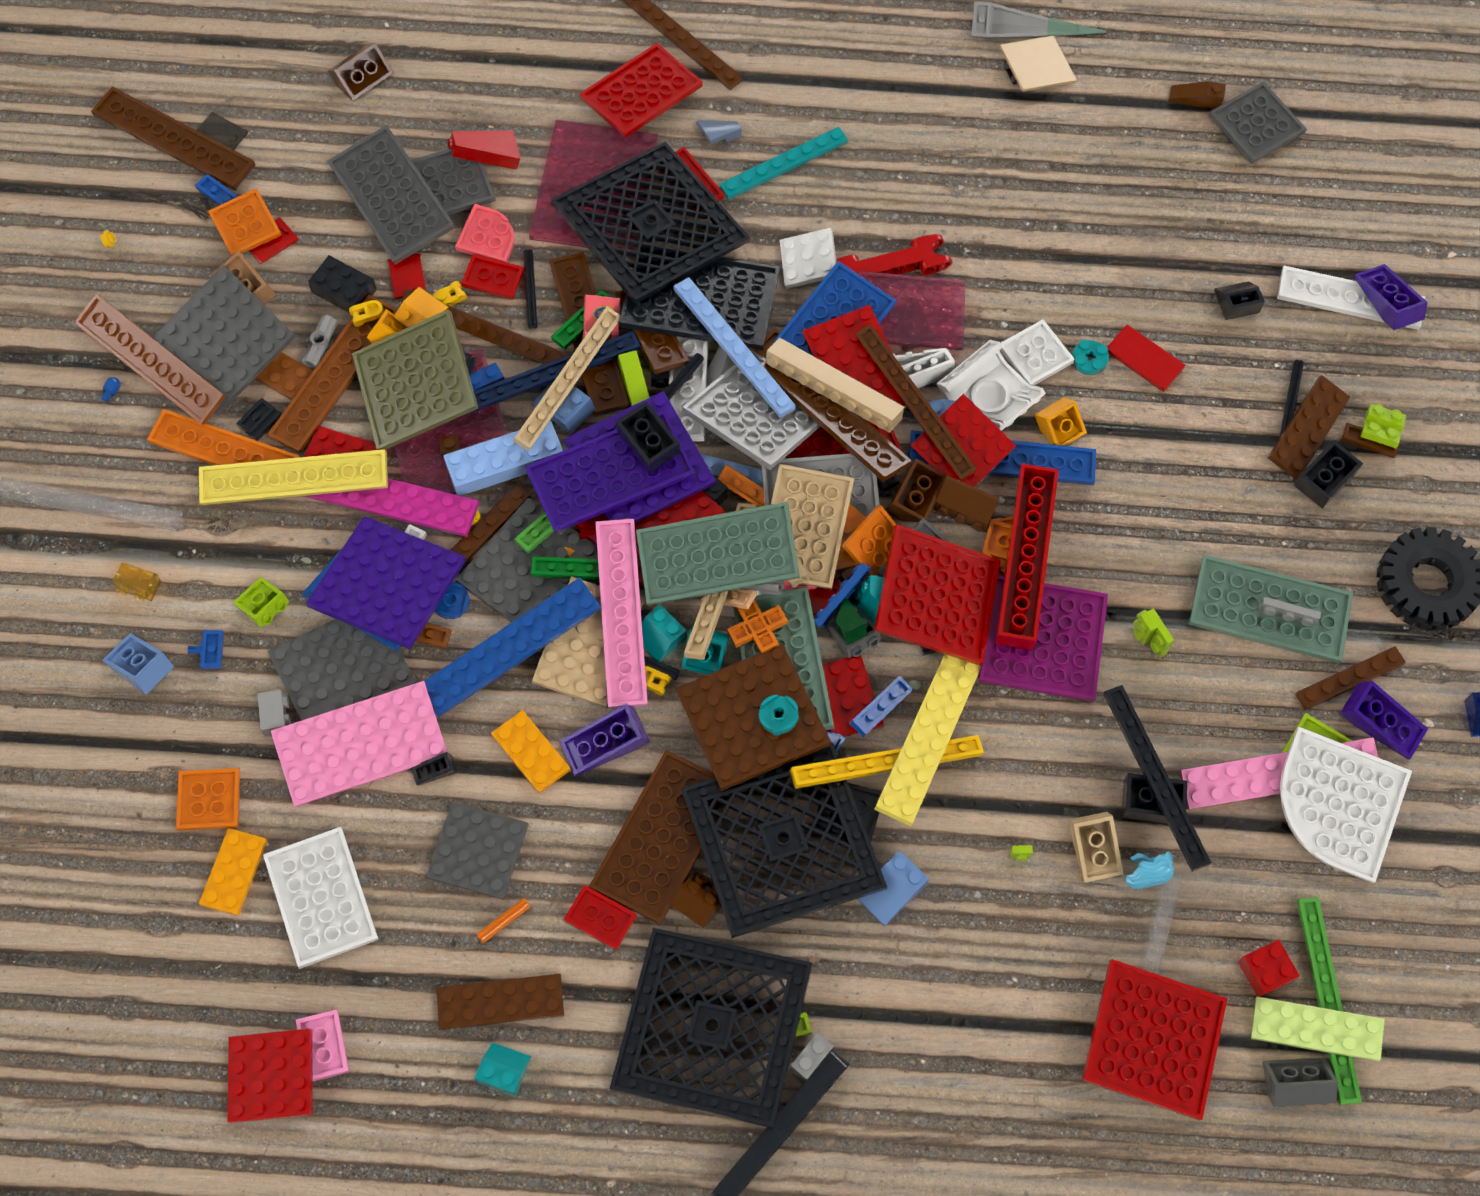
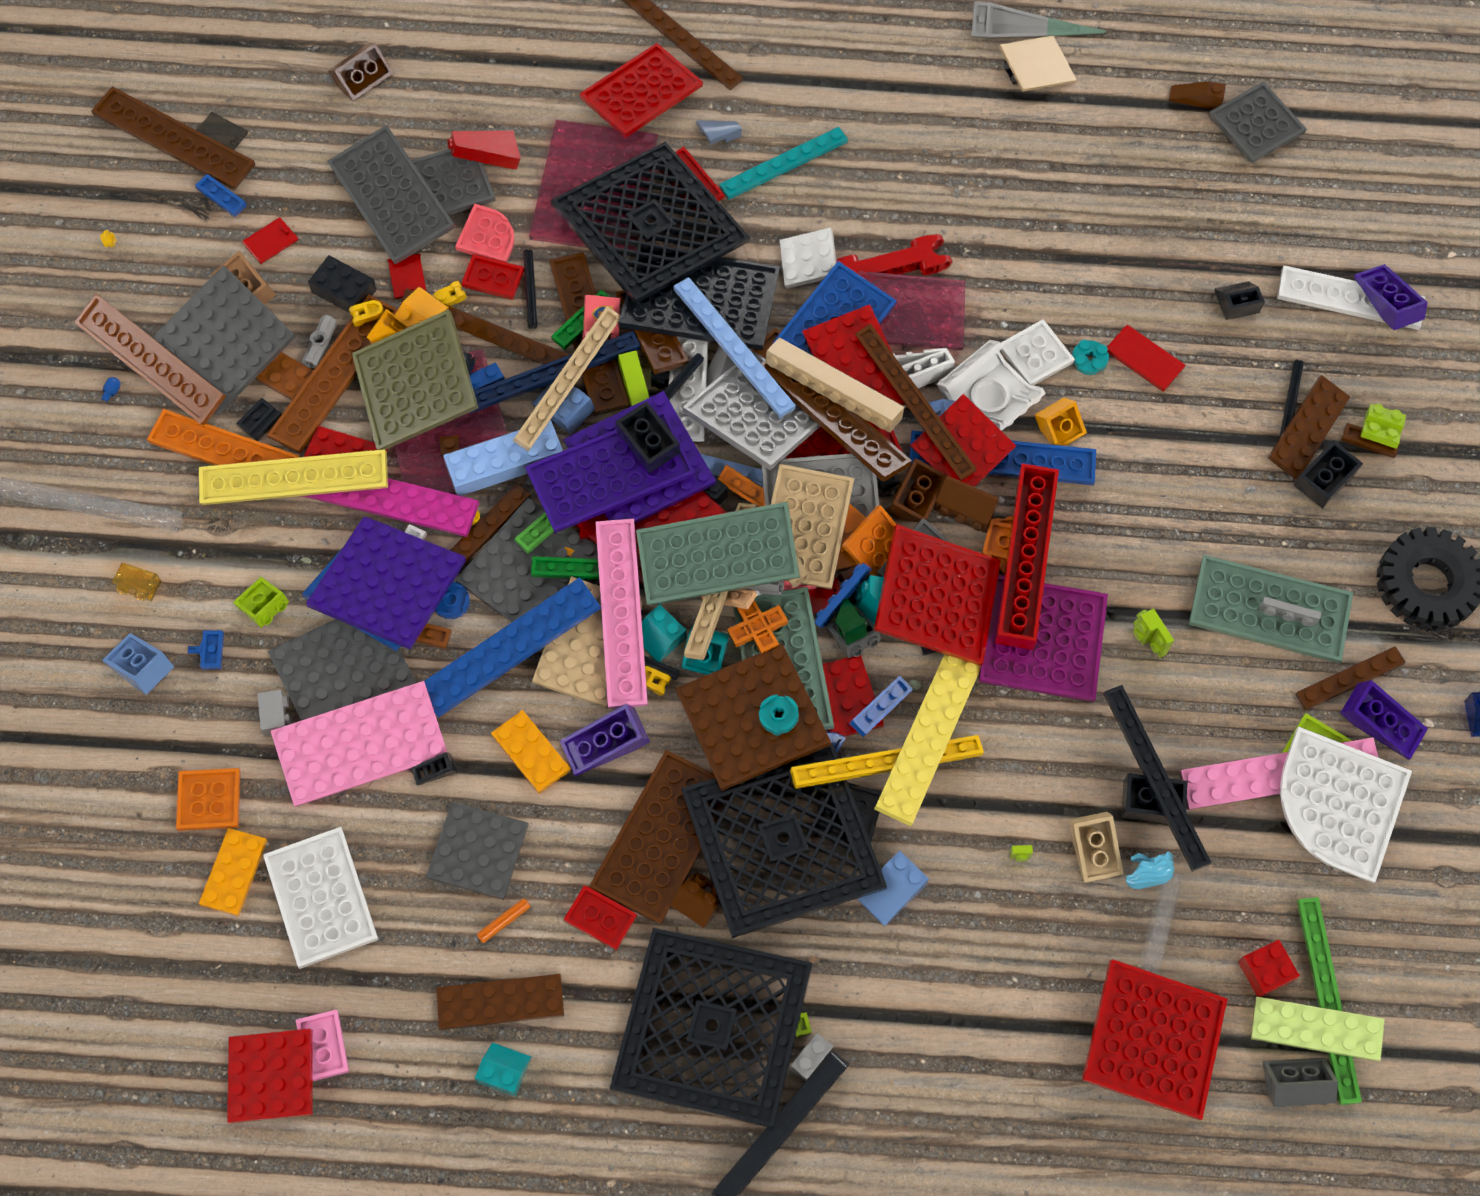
(244, 222): orange plate -> none

